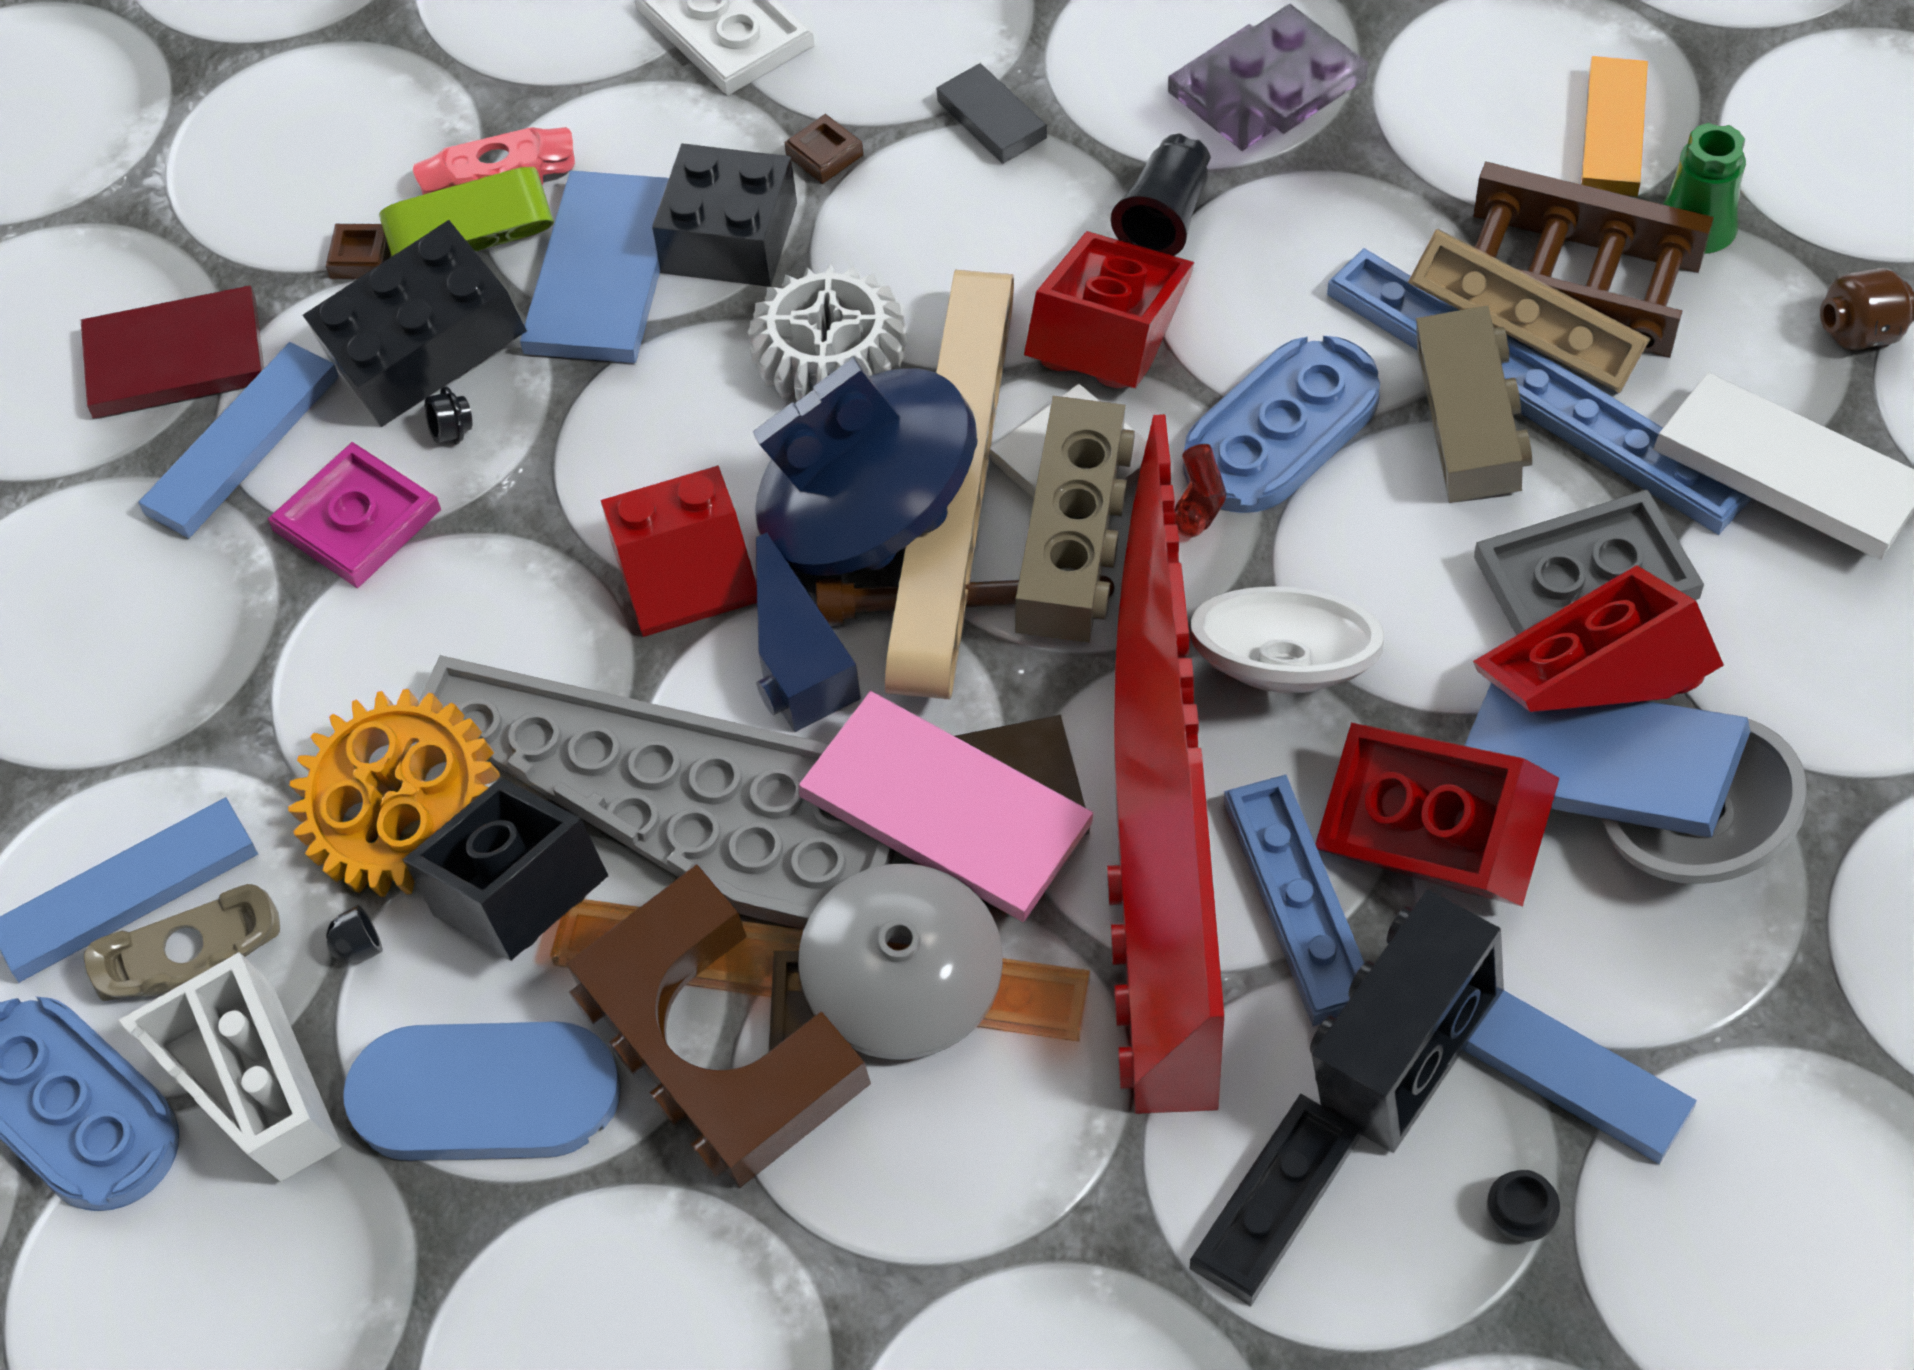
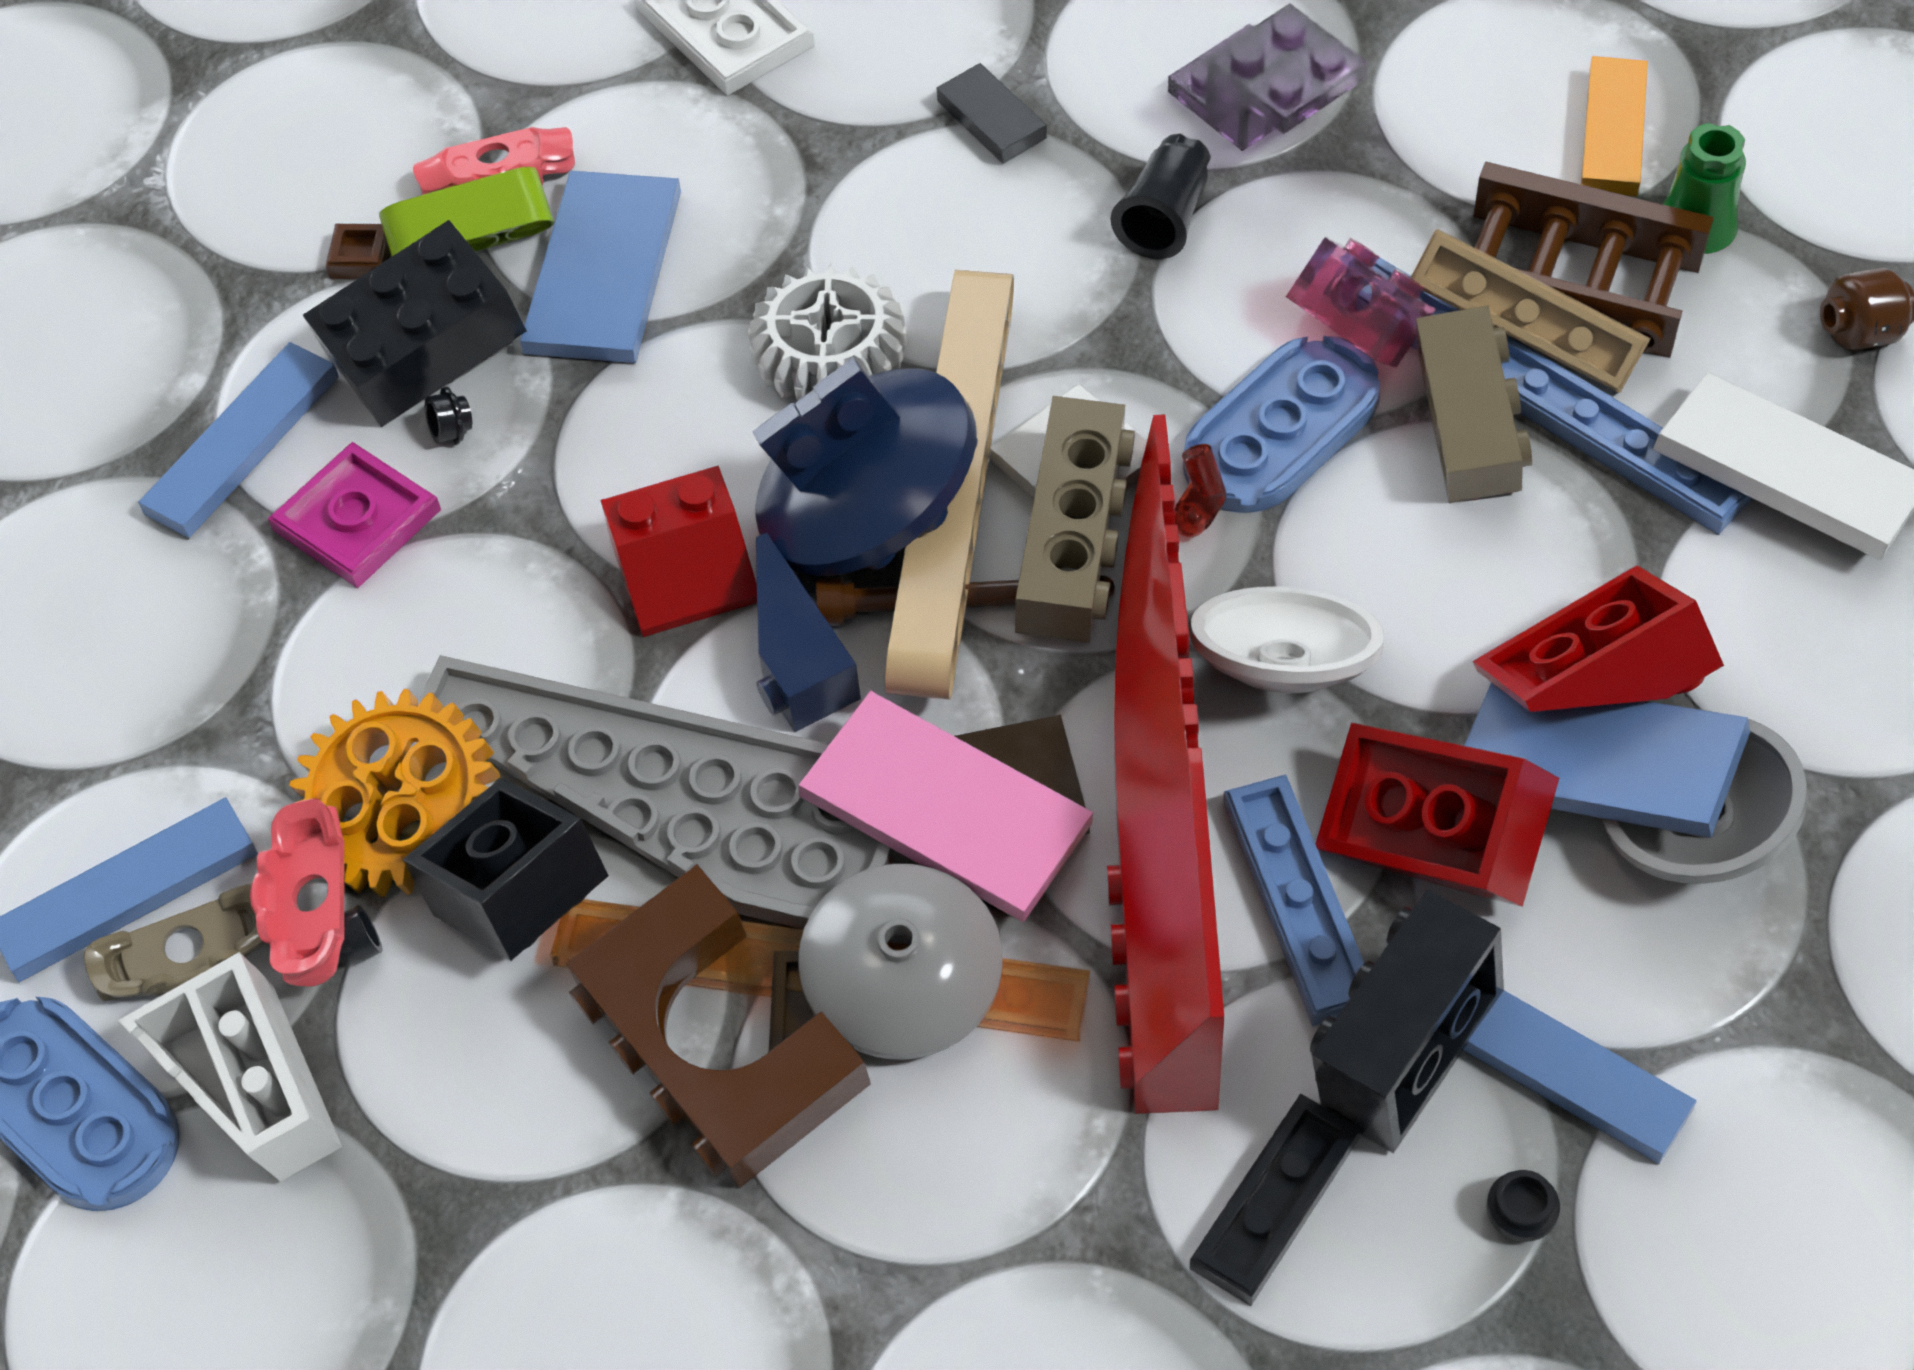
(171, 351): dark red tile -> none
(303, 848): none -> coral piece
(482, 1090): medium blue tile -> none
(725, 214): black brick -> none
(824, 148): reddish brown tile -> none
(1106, 309): red slope -> none
(1330, 291): none -> clear pink brick
(1569, 556): dark grey plate -> none

